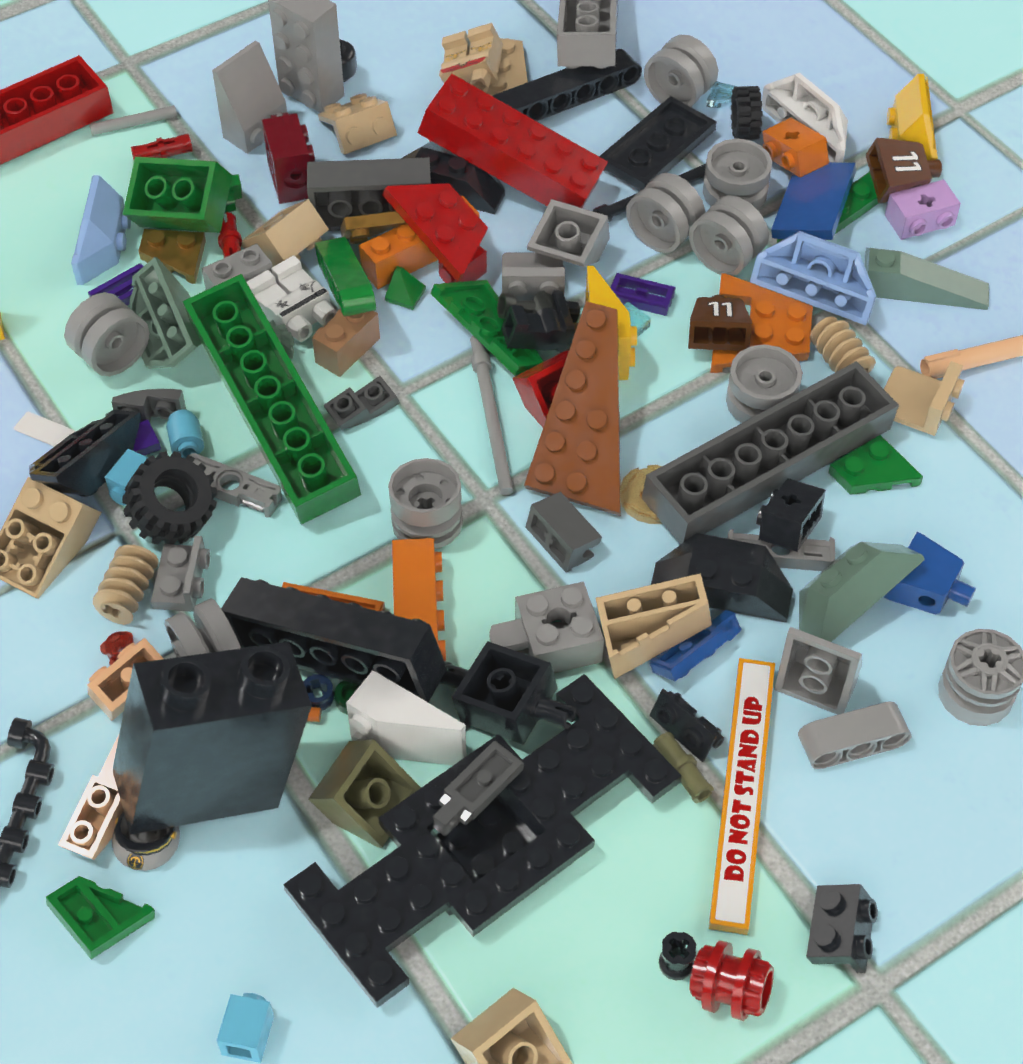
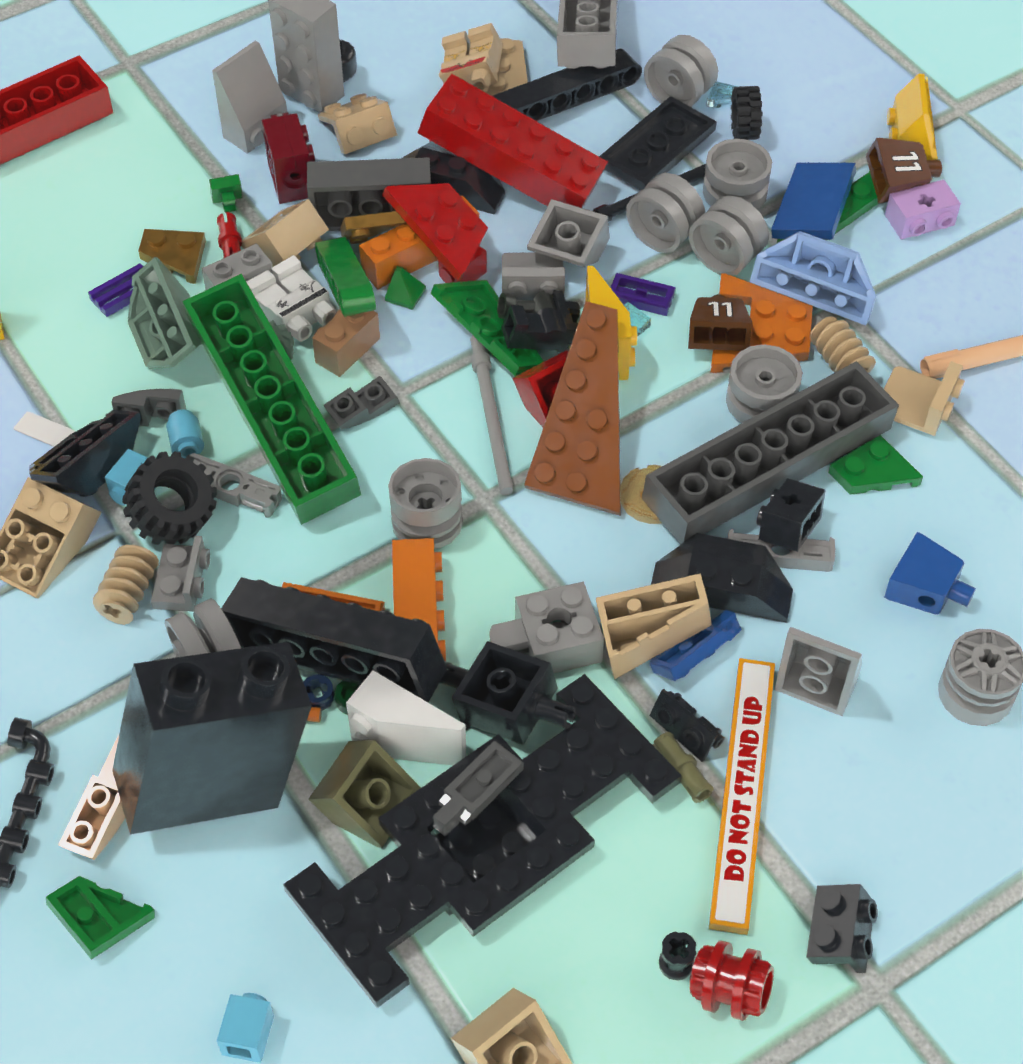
(100, 233): light blue wedge -> none
(106, 334): light grey wheel -> none
(110, 685): light nougat brick -> none
(115, 642): clear red plate -> none
(133, 120): light grey bar -> none
(145, 849): piece -> none
(146, 439): dark purple tile -> none
(163, 147): red pin -> none
(177, 194): green brick -> none
(562, 531): dark grey hinge -> none
(796, 147): orange brick -> none
(809, 105): white wedge -> none
(852, 586): sand green wedge -> none
(854, 735): light grey beam -> none
(913, 279): sand green wedge -> none

